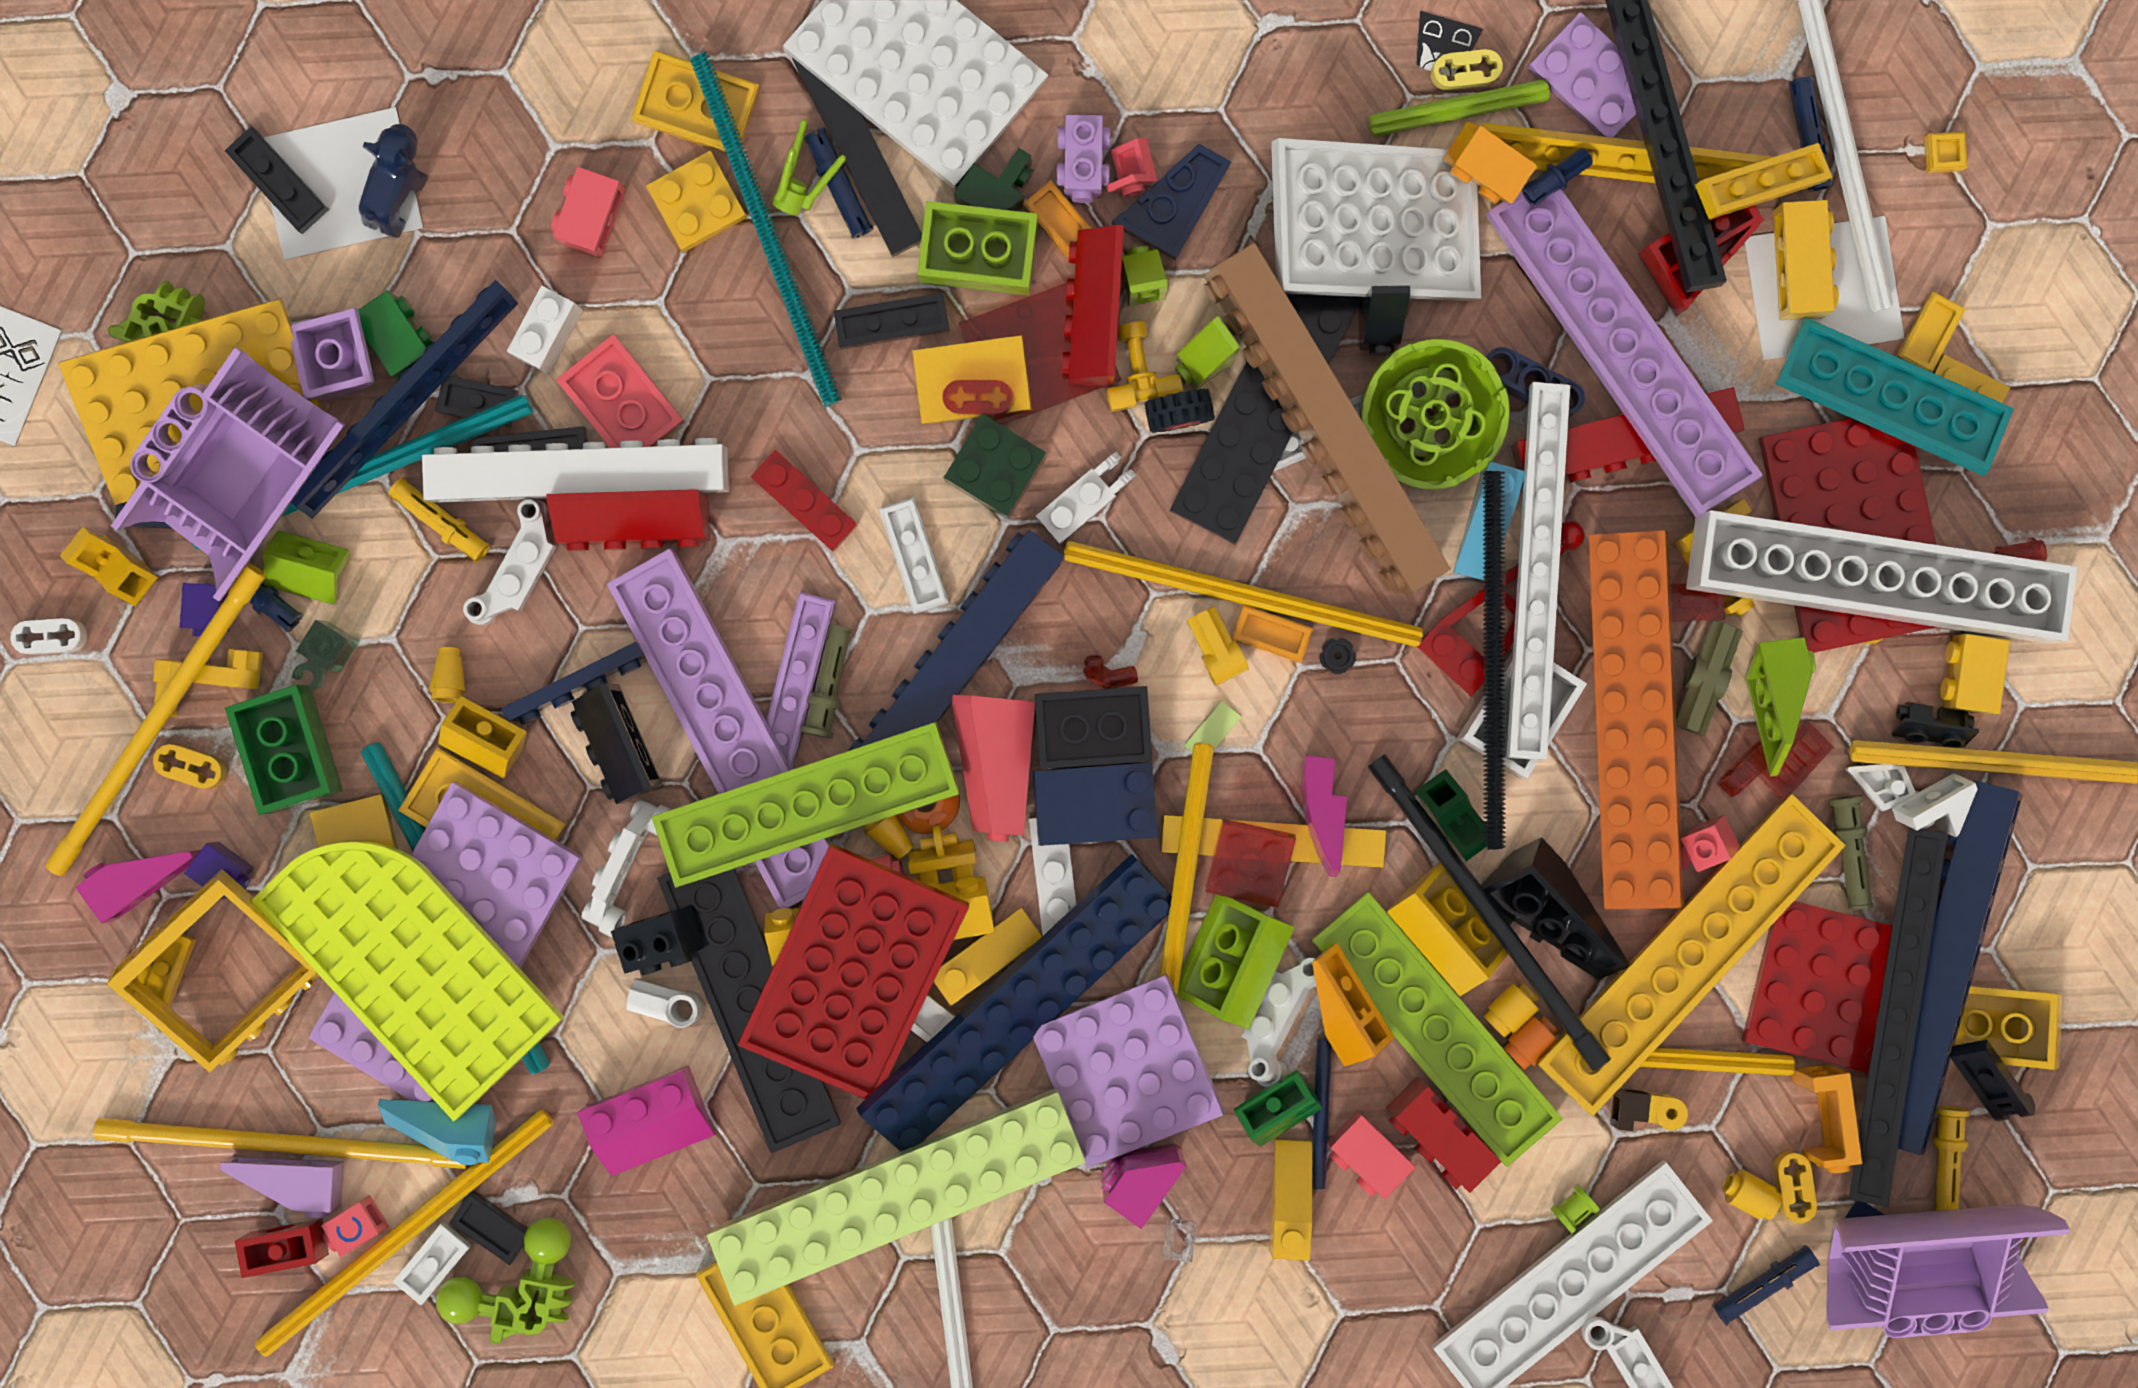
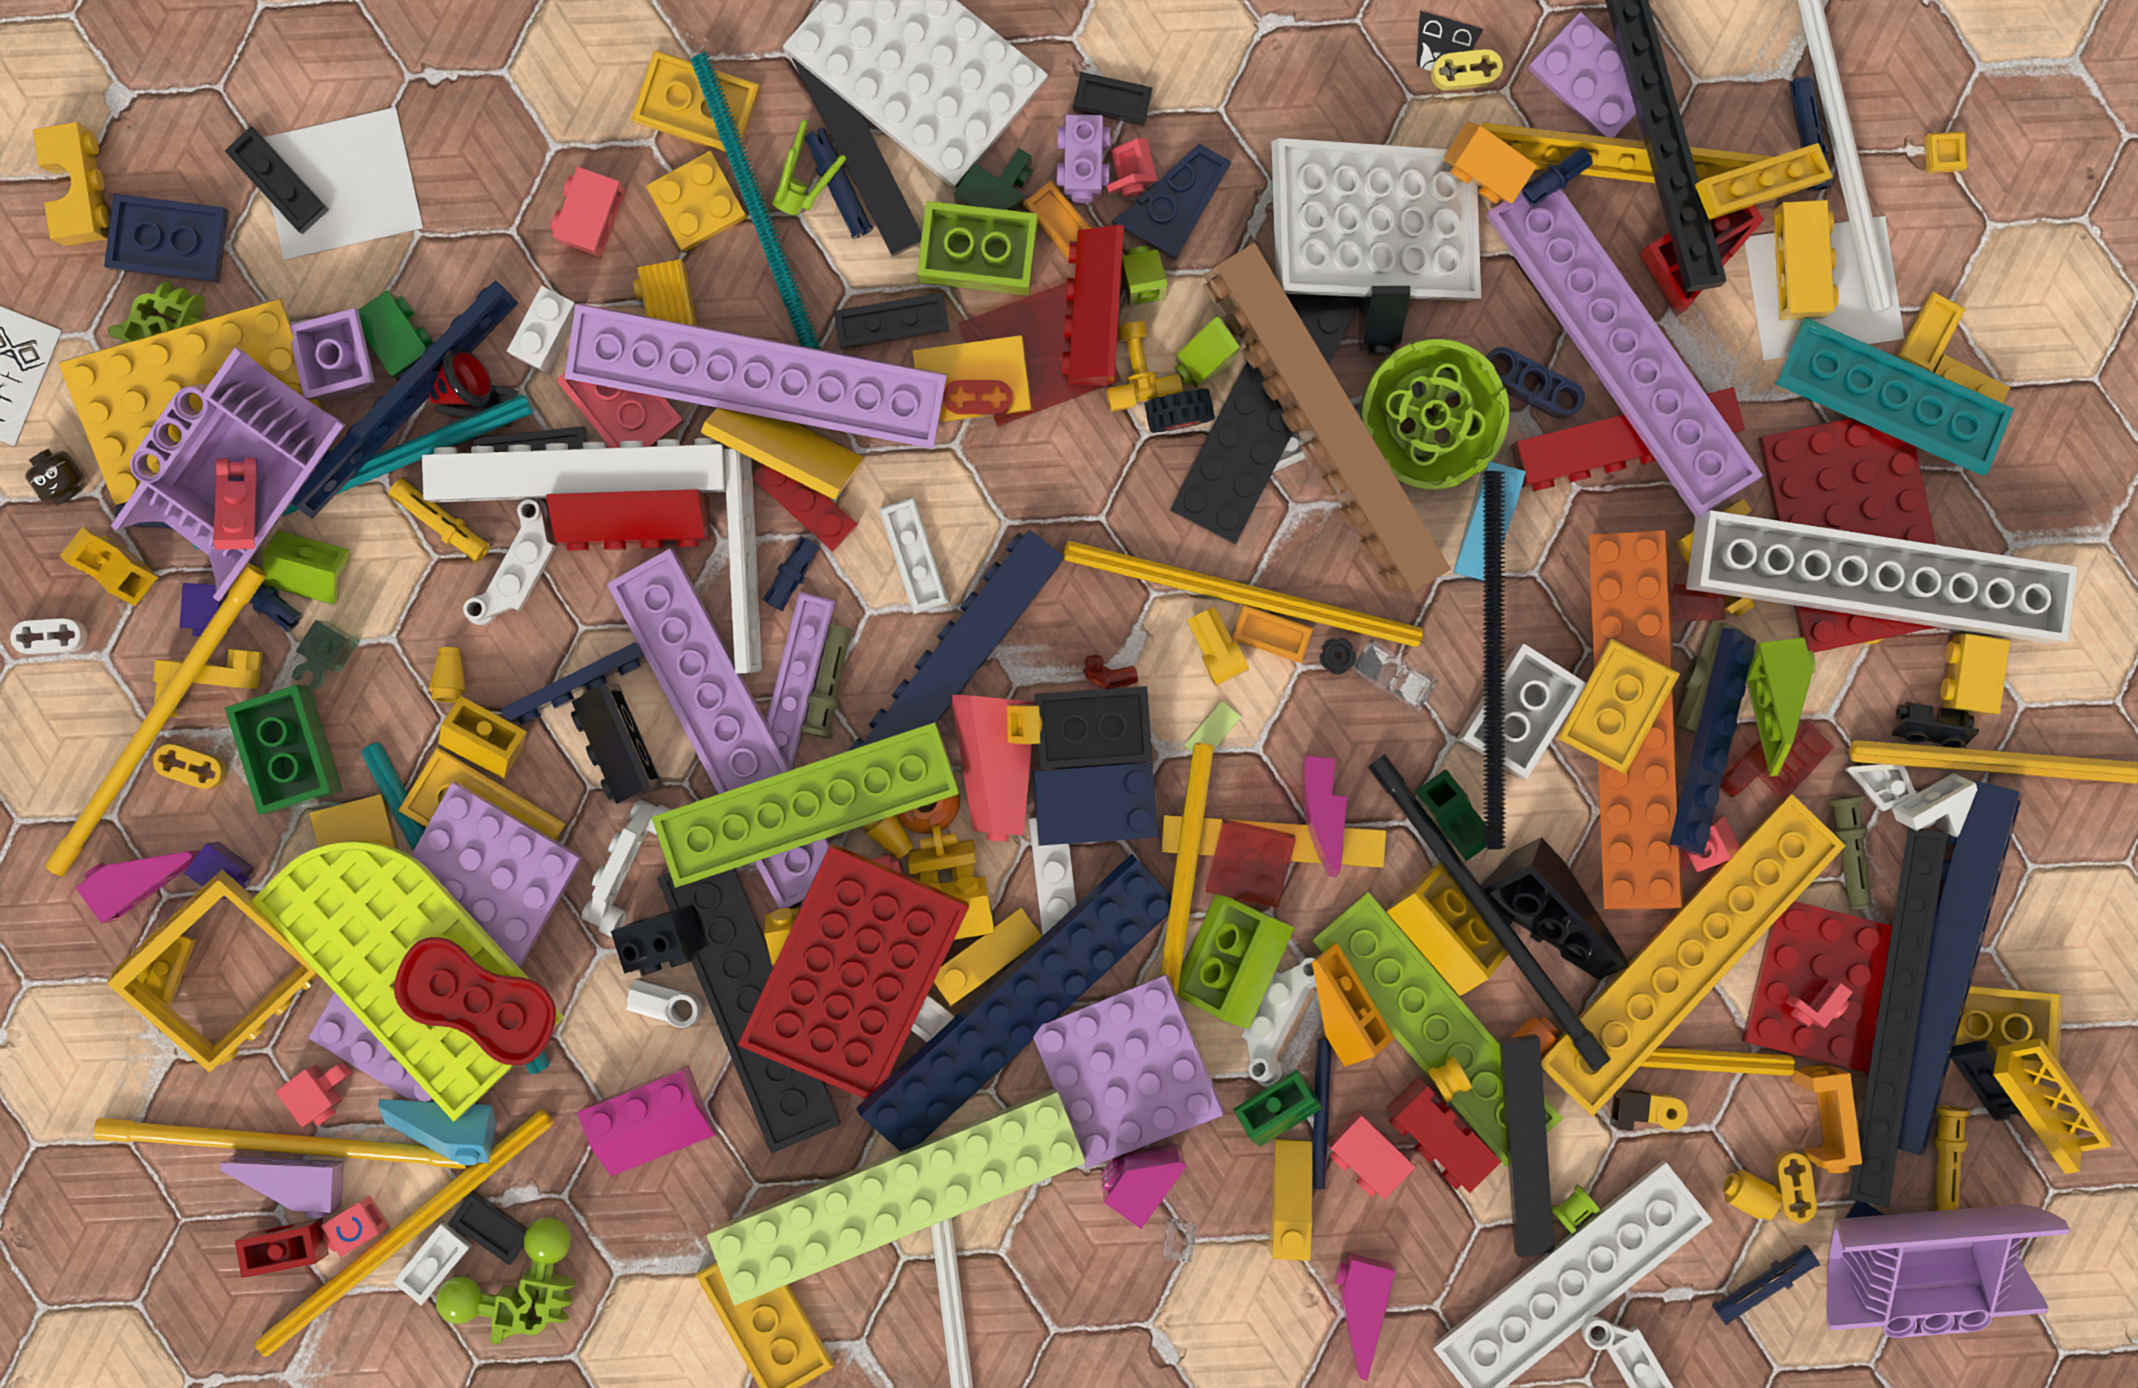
(54, 476): none -> dark brown head
(80, 213): none -> yellow arch
(166, 238): none -> dark blue plate
(235, 504): none -> coral plate
(312, 1094): none -> coral brick
(390, 179): dark blue animal -> none
(461, 380): none -> hat
(501, 1013): none -> red plate
(666, 291): none -> yellow brick
(743, 562): none -> white tile
(755, 375): none -> lavender plate
(786, 449): none -> yellow tile
(791, 573): none -> dark blue pin
(995, 466): dark green brick -> none
(1023, 724): none -> yellow plate
(1082, 500): white hinge -> none
(1112, 99): none -> black tile
(1364, 1297): none -> dark pink slope
(1394, 675): none -> clear slope
(1449, 1079): none -> yellow wheel
(1456, 655): red plate -> none
(1459, 107): lime axle -> none
(1511, 1009): yellow brick -> none
(1526, 1145): none -> black tile
(1538, 571): white plate -> none
(1618, 706): none -> yellow tile
(1713, 742): none -> dark blue plate
(1828, 1004): none -> coral bracket
(2032, 549): clear red pin -> none
(2040, 1103): none -> yellow fence

